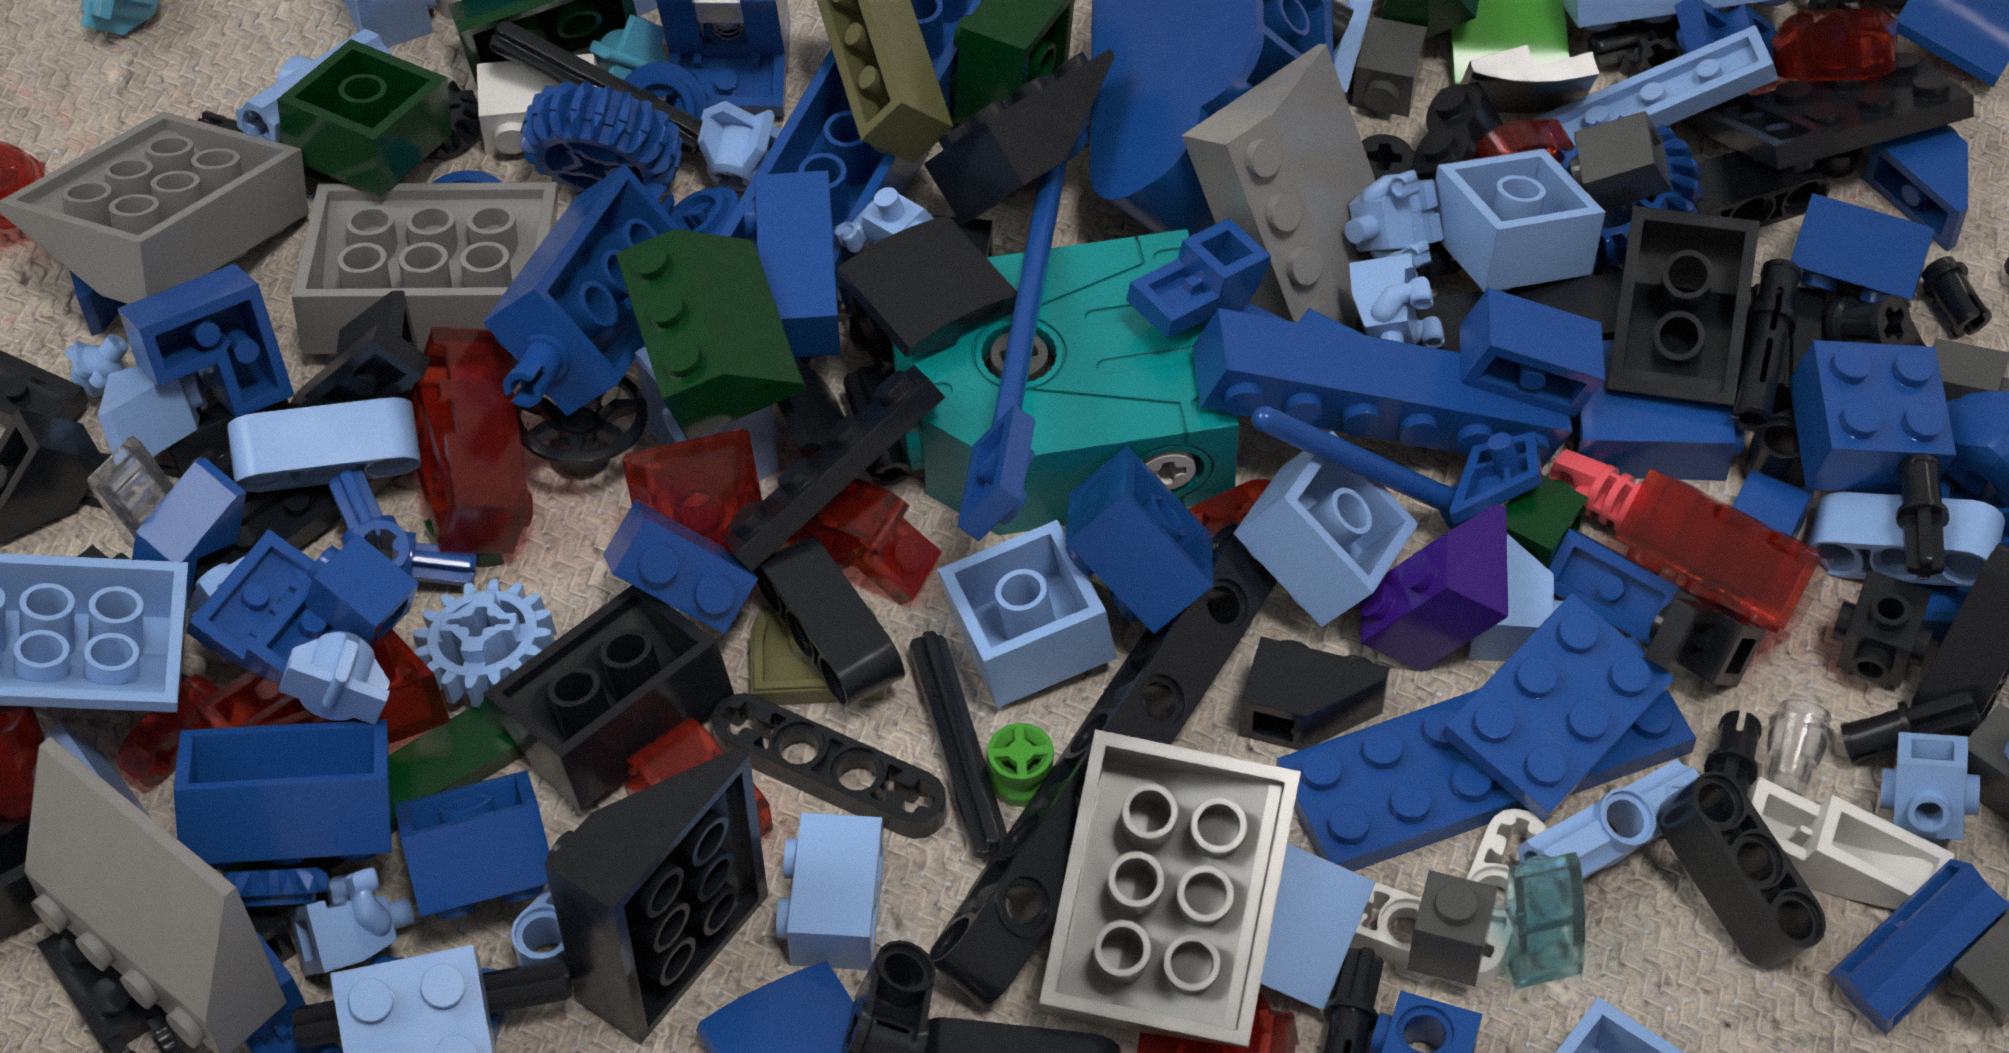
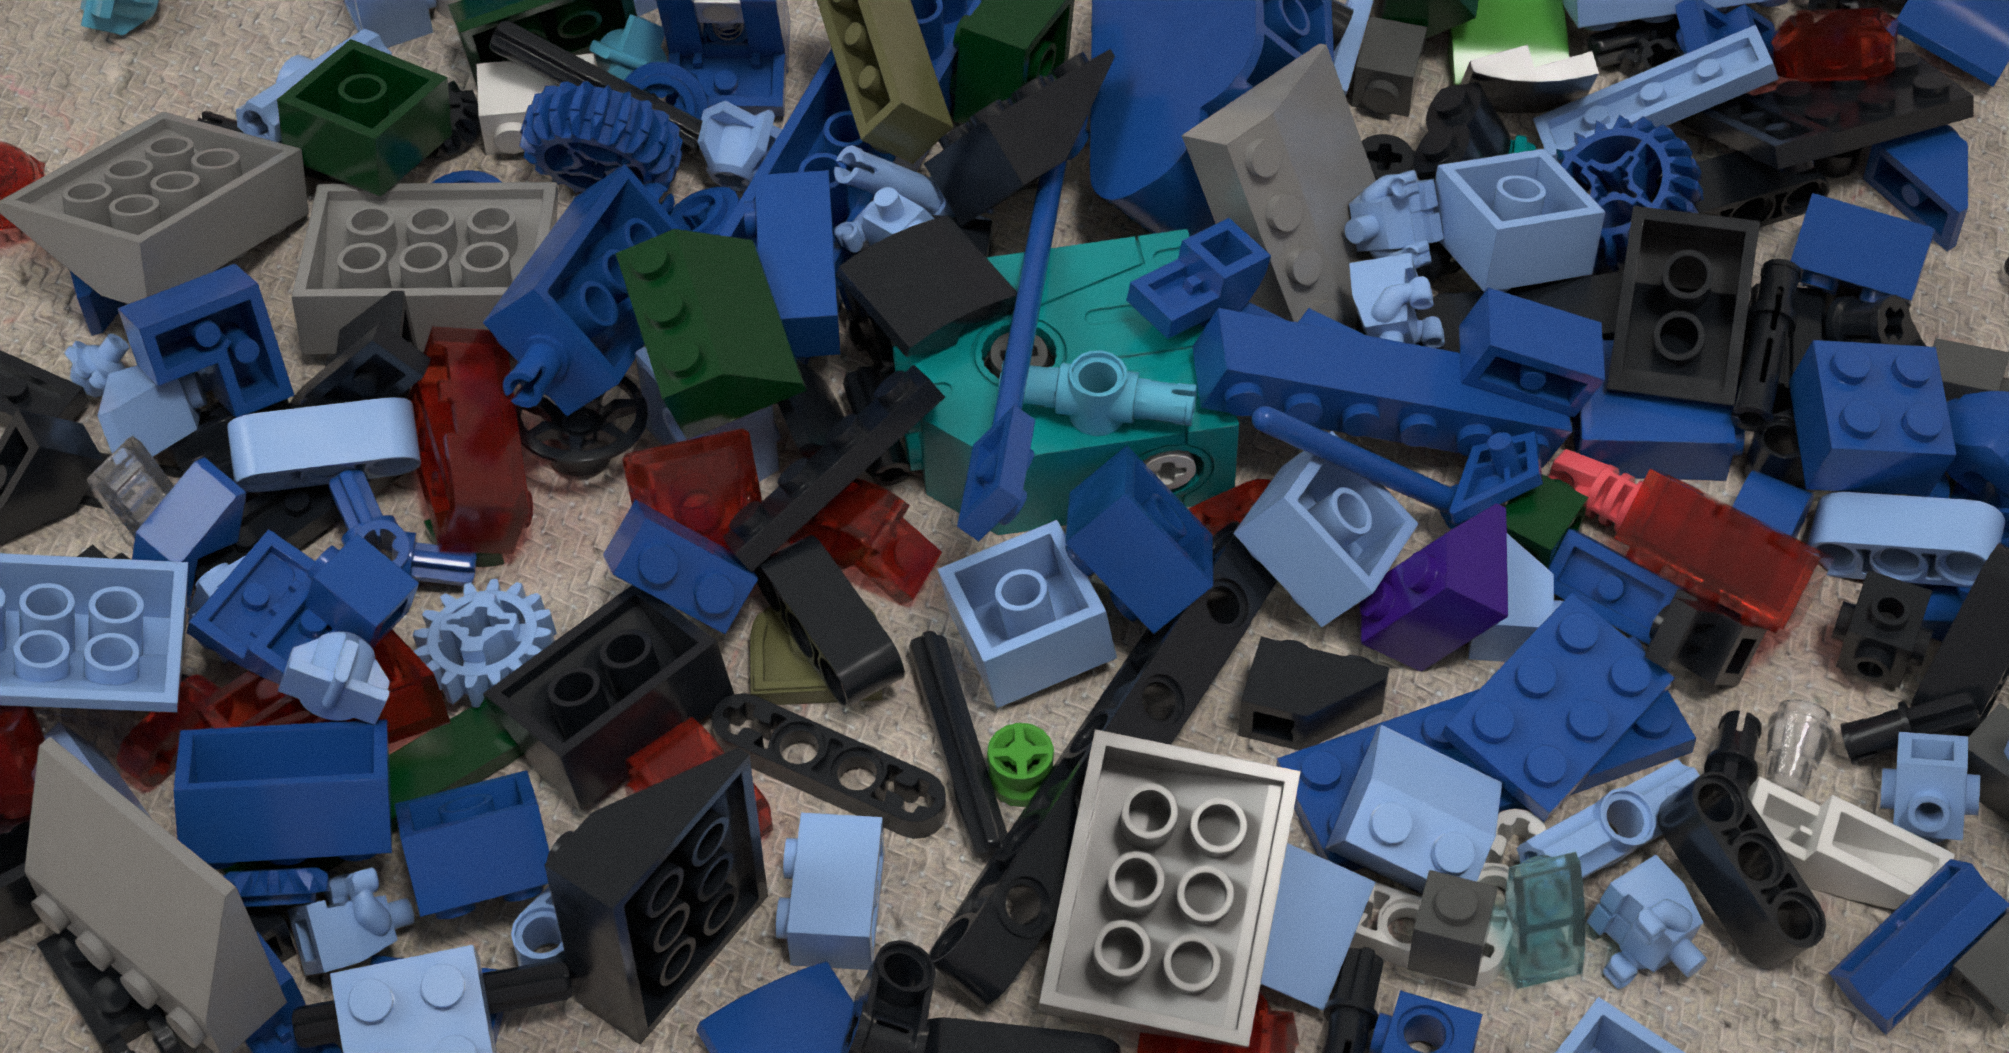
(875, 173): none -> light blue pin
(1104, 395): none -> medium azure pin
(1416, 813): none -> light blue slope
(1525, 136): clear red beam -> none
(1621, 161): dark grey brick -> none
(1651, 922): none -> light blue piece
(1922, 515): black axle -> none
(1959, 301): black pin -> none

